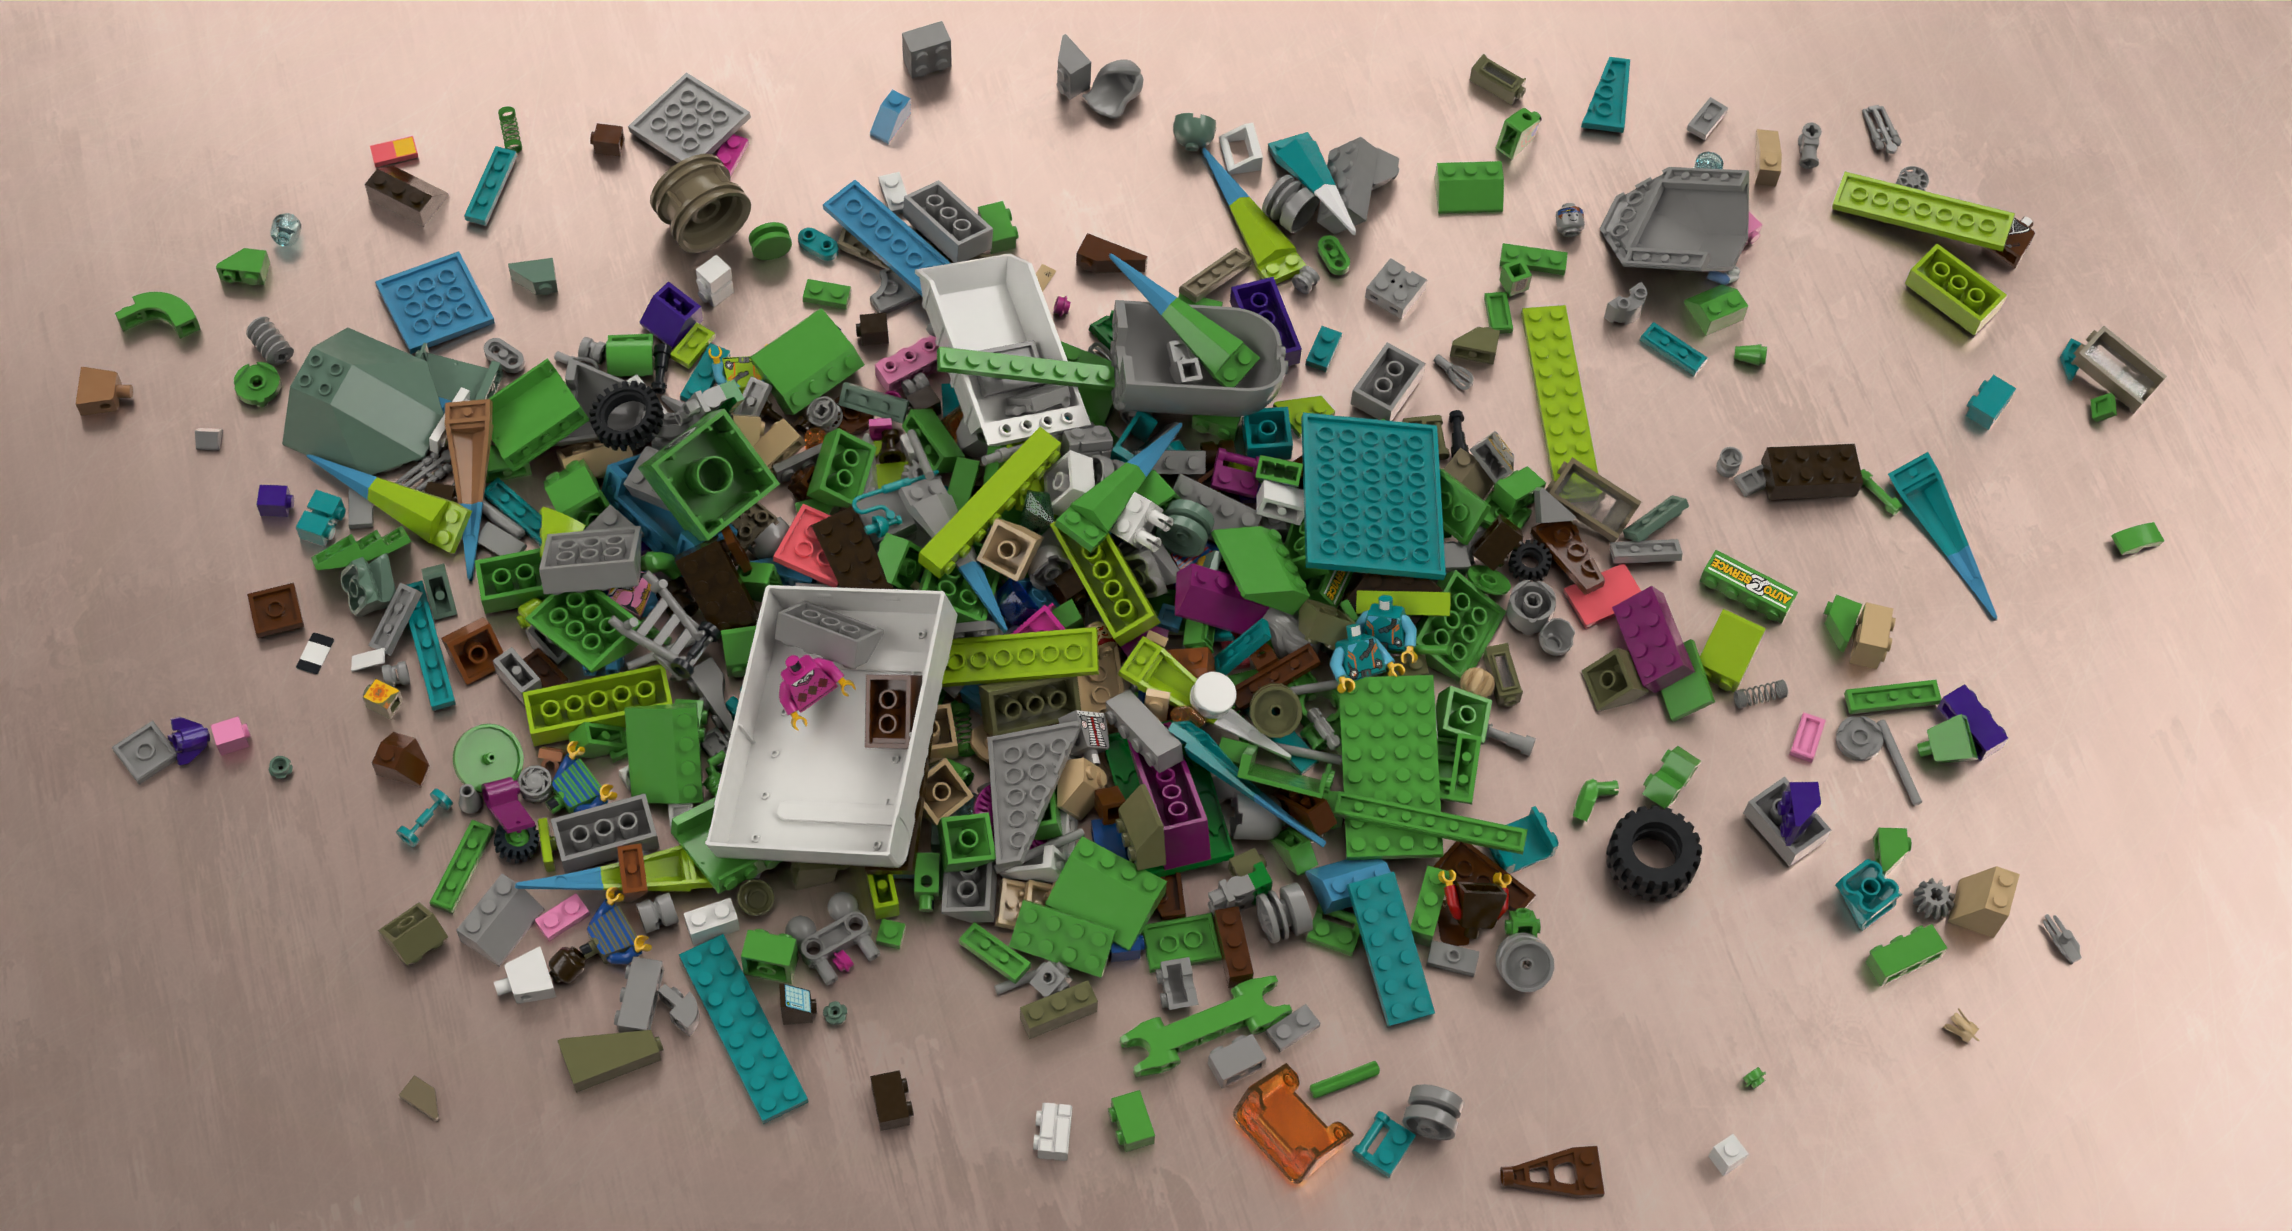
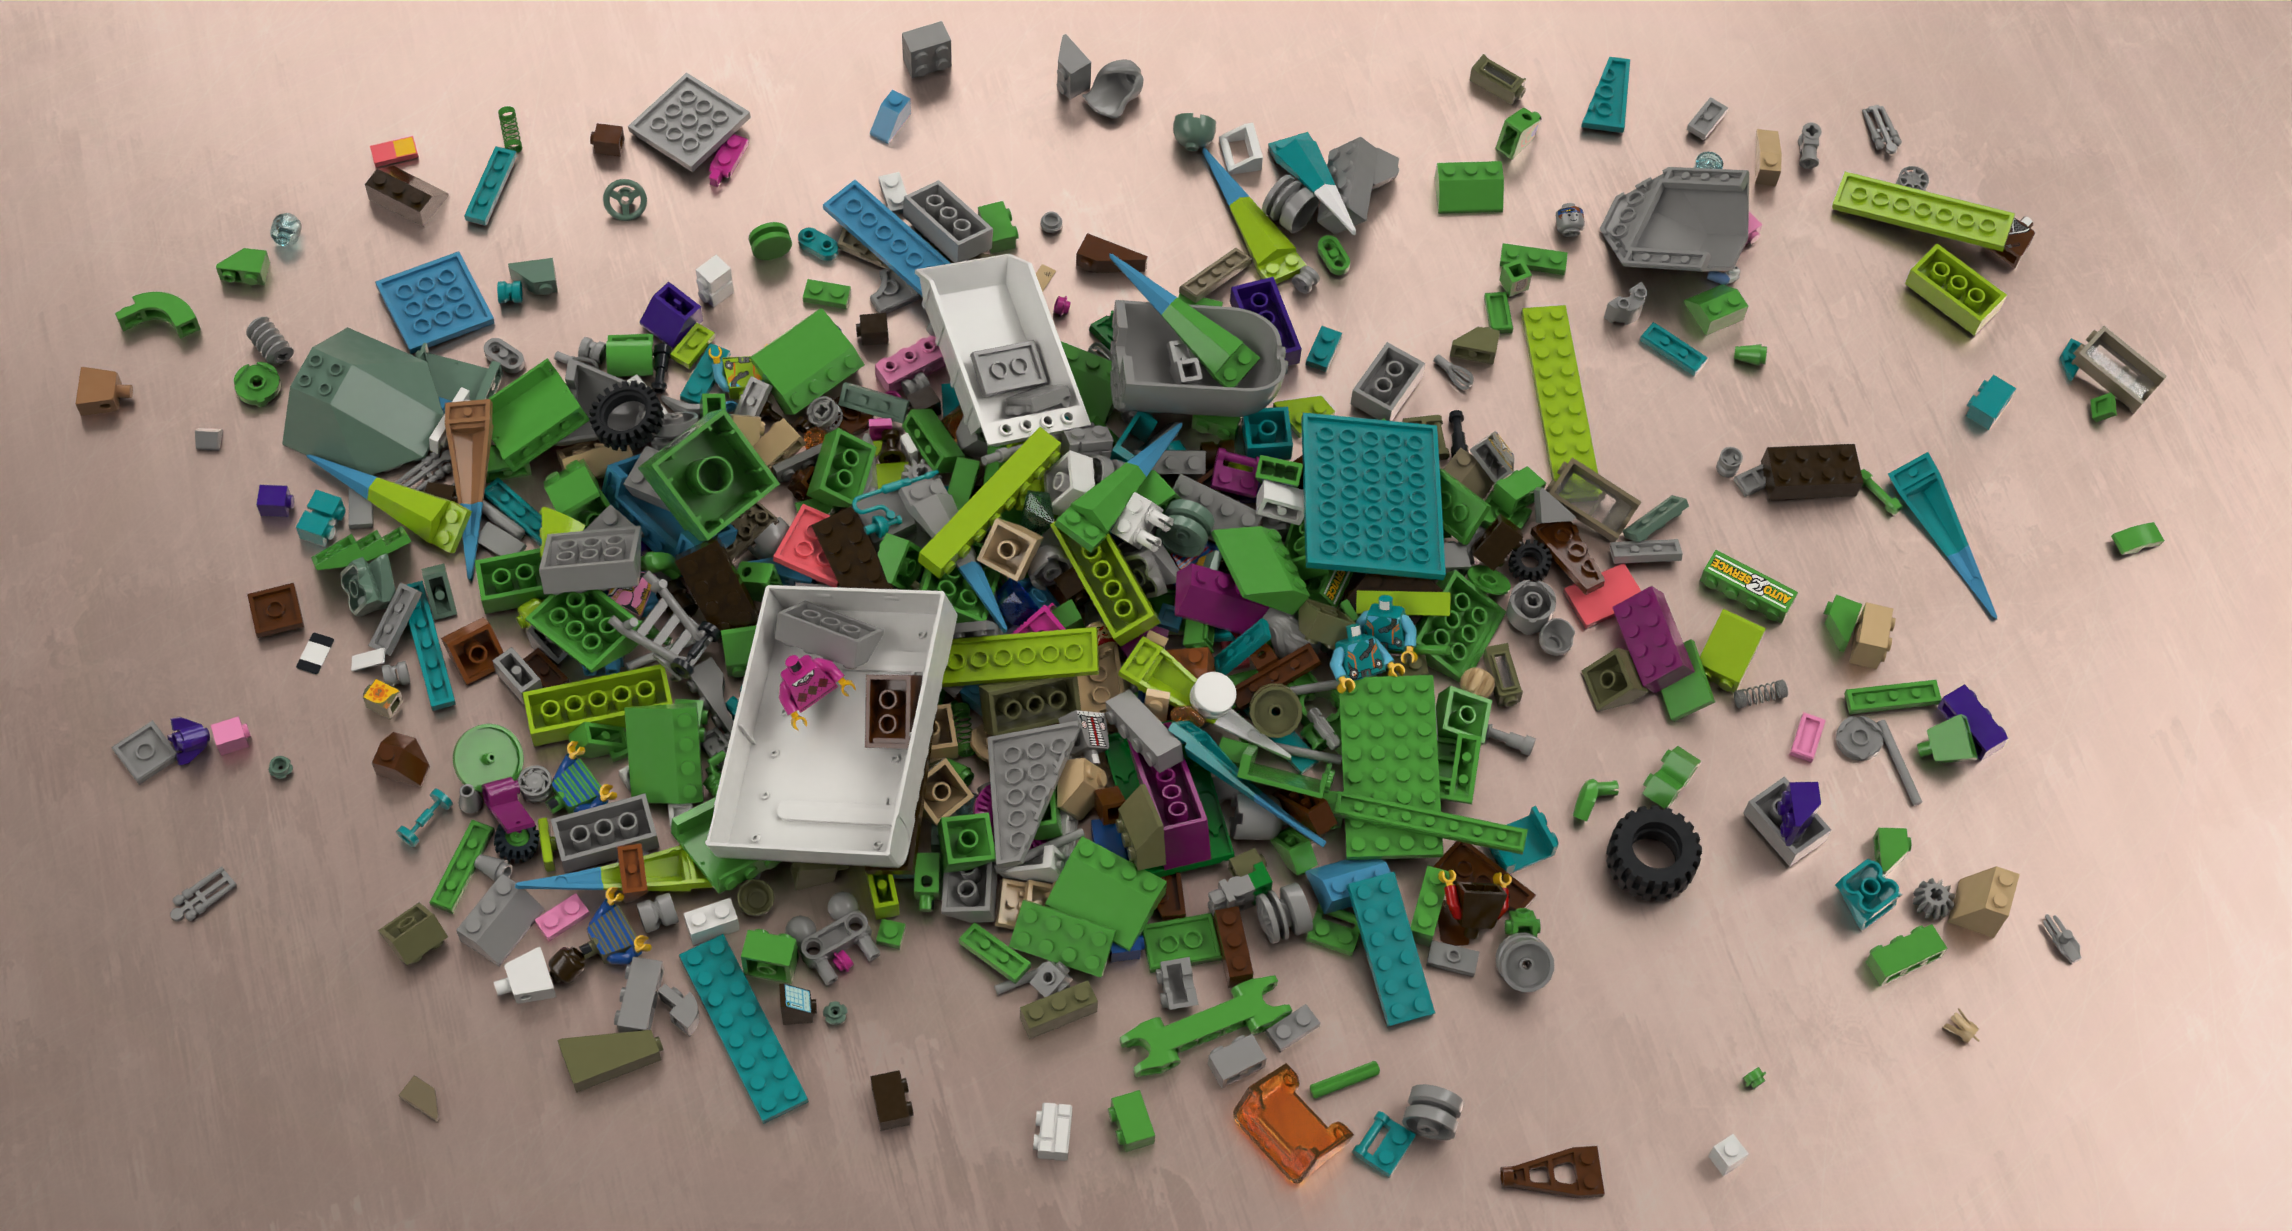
(177, 914): none -> light grey piece
(493, 866): none -> light grey cone
(509, 292): none -> teal wheel
(551, 754): nougat tile -> none
(628, 192): none -> sand green piece
(700, 203): dark tan wheel -> none
(722, 396): light grey hips -> none
(737, 554): reddish brown plate -> none
(920, 454): light grey bar -> none
(1025, 368): bright green plate -> none
(1051, 222): none -> light grey plate
(1395, 288): light grey piece -> none

